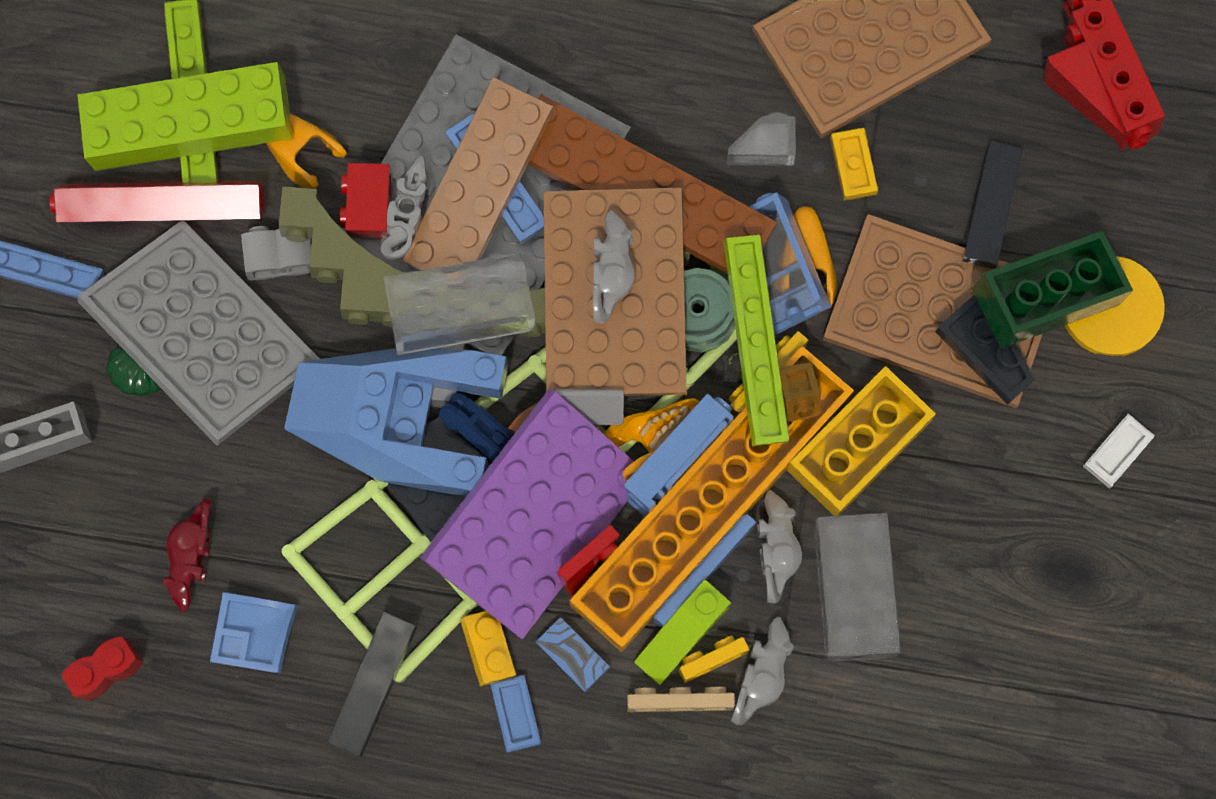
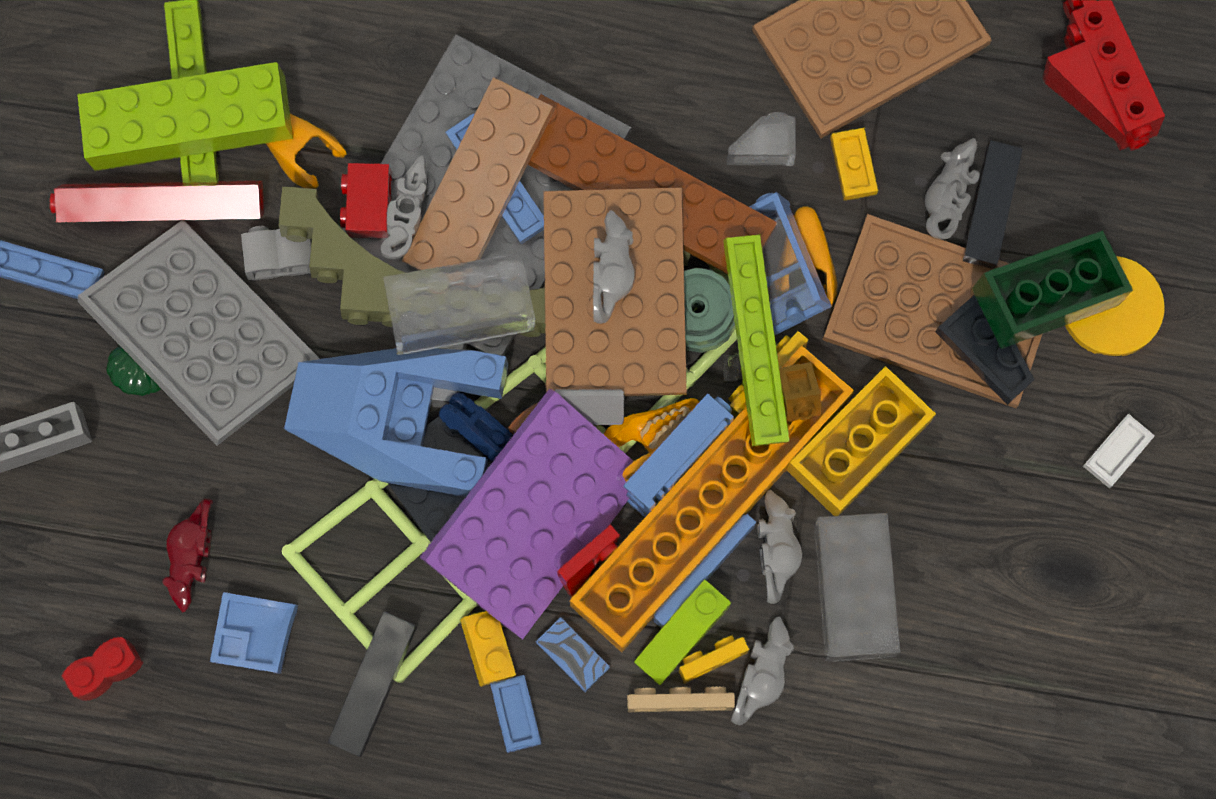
(948, 194): none -> light grey animal

